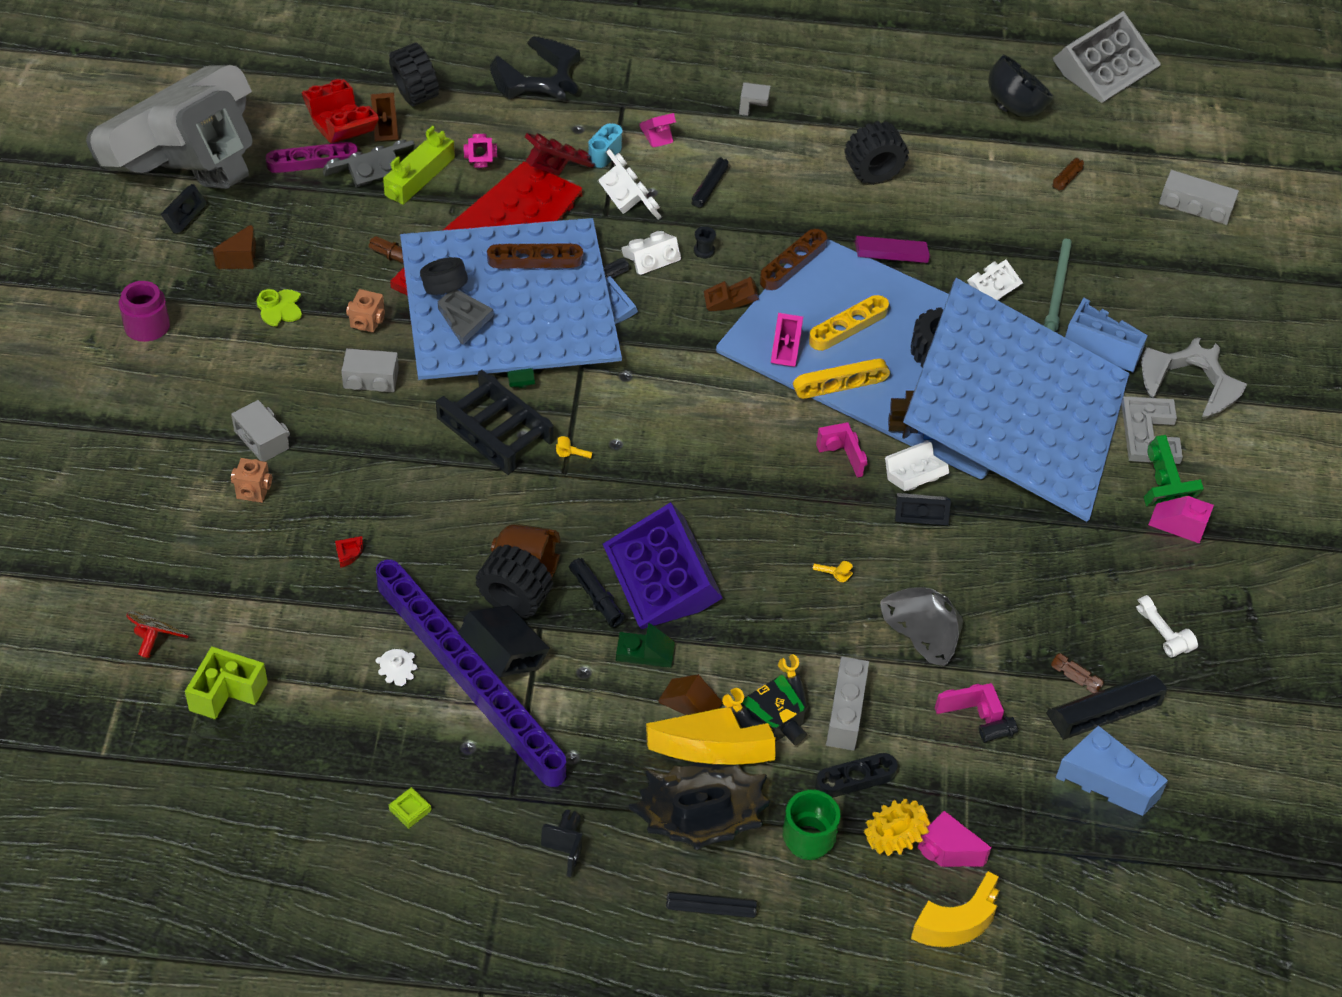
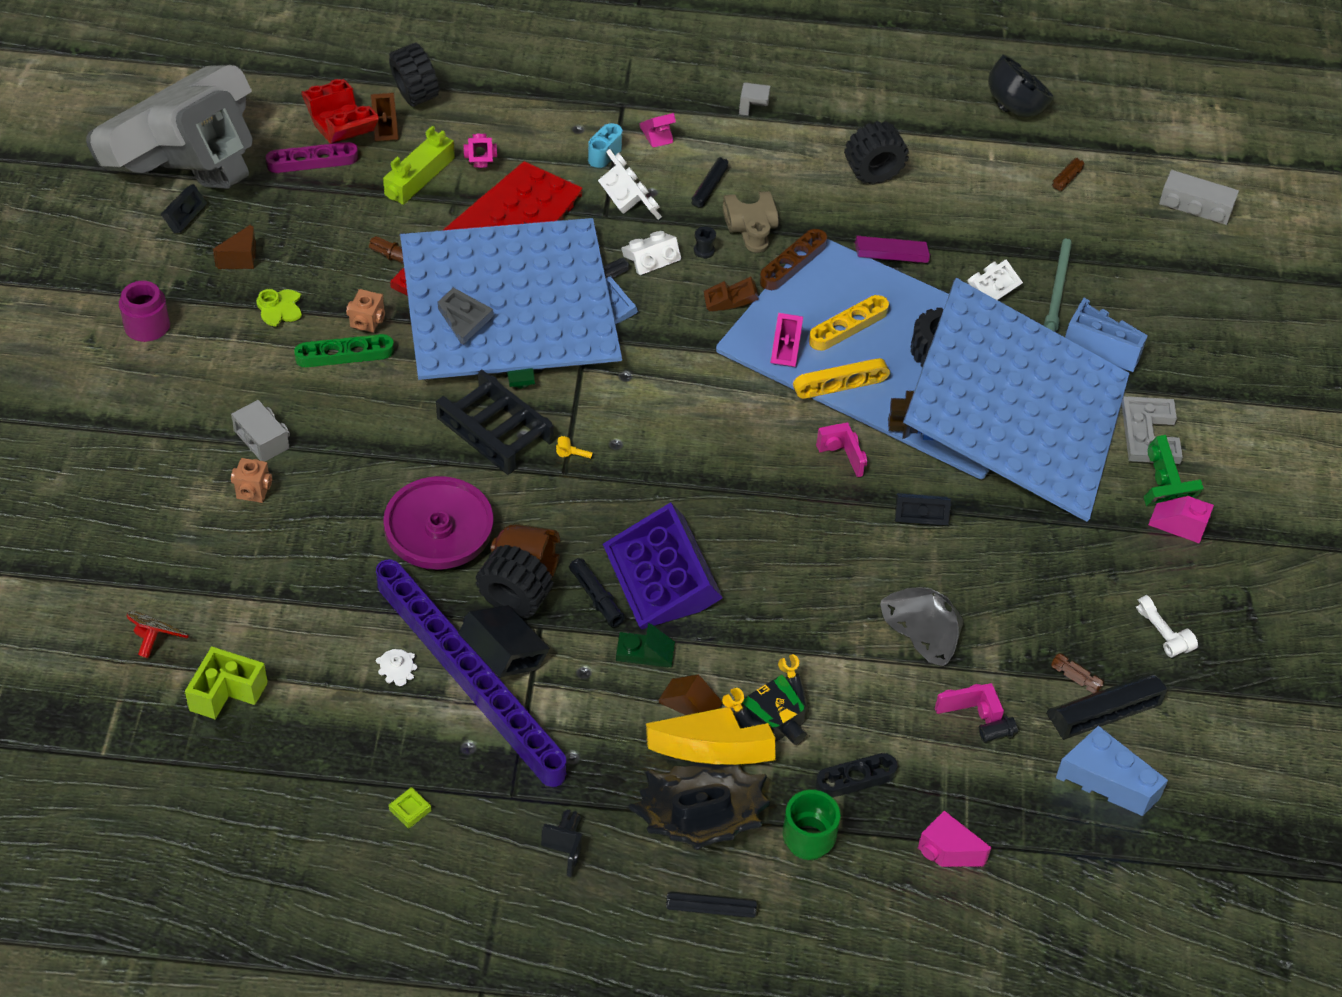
(344, 348): none -> green beam
(349, 550): red tile -> none
(369, 166): dark grey bracket -> none
(370, 370): light grey brick -> none
(438, 522): none -> magenta dish
(443, 275): black tyre -> none
(535, 254): reddish brown beam -> none
(553, 156): dark red bracket -> none
(561, 56): black piece -> none
(751, 219): none -> dark tan piece
(841, 573): yellow hand -> none
(847, 703): light grey brick -> none
(897, 827): yellow gear -> none
(915, 466): white bracket -> none
(958, 925): yellow arch -> none
(1107, 58): light grey slope -> none
(1226, 389): light grey piece -> none

